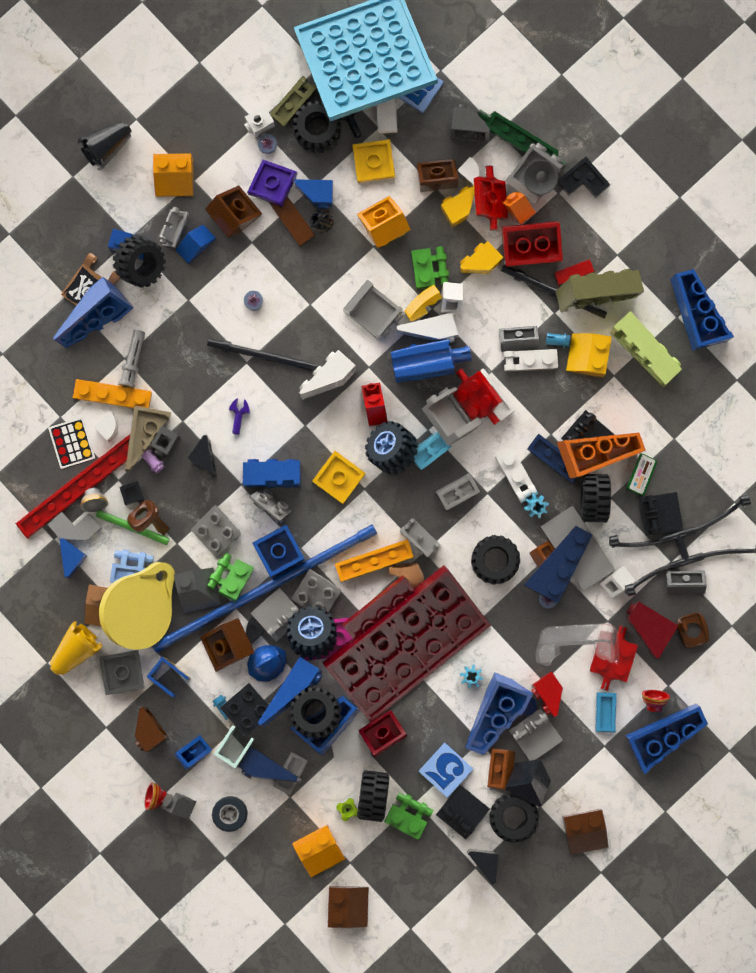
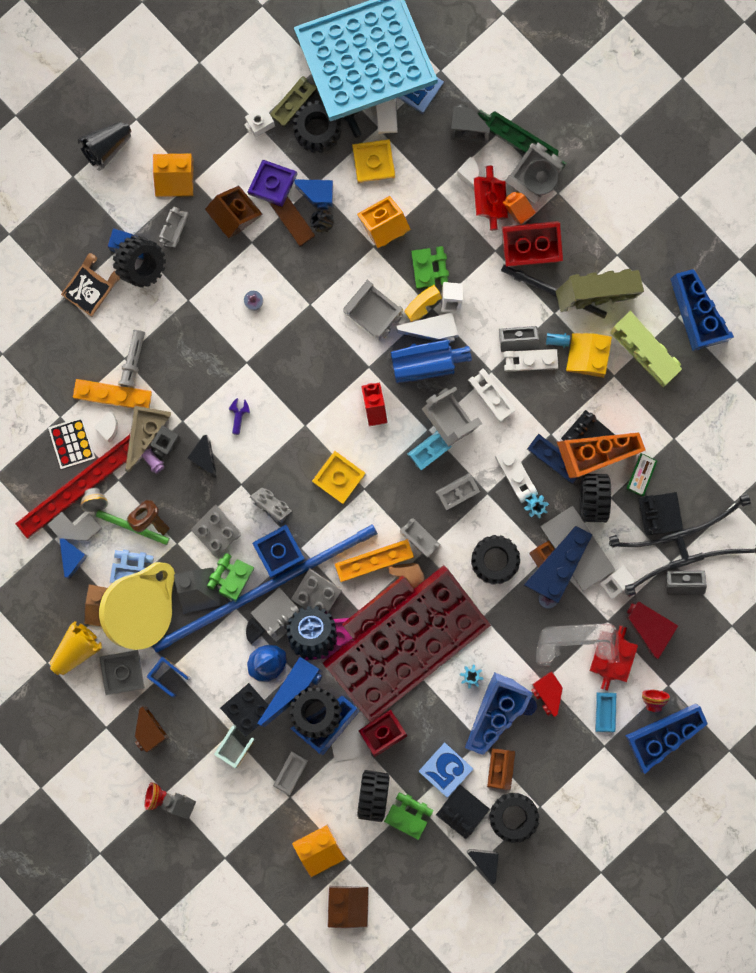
(96, 308): blue wedge -> none
(131, 493): black tile -> none
(193, 752): blue slope -> none
(195, 243): blue slope -> none
(218, 702): dark azure pin -> none
(224, 817): black wheel -> none
(227, 346): black bar -> none
(227, 644): reddish brown slope -> none
(262, 767): dark blue slope -> none
(267, 144): sand blue tile -> none
(272, 473): blue wedge -> none
(330, 376): white slope -> none
(342, 808): lime plate -> none
(391, 447): black wheel -> none
(437, 175): reddish brown slope -> none
(458, 208): yellow slope -> none
(477, 396): red plate -> none
(482, 261): yellow slope -> none
(529, 781): black slope -> none
(535, 735): light grey hinge -> none
(581, 268): red tile -> none
(584, 174): black plate -> none
(585, 831): reddish brown slope -> none
(682, 624): reddish brown piece -> none

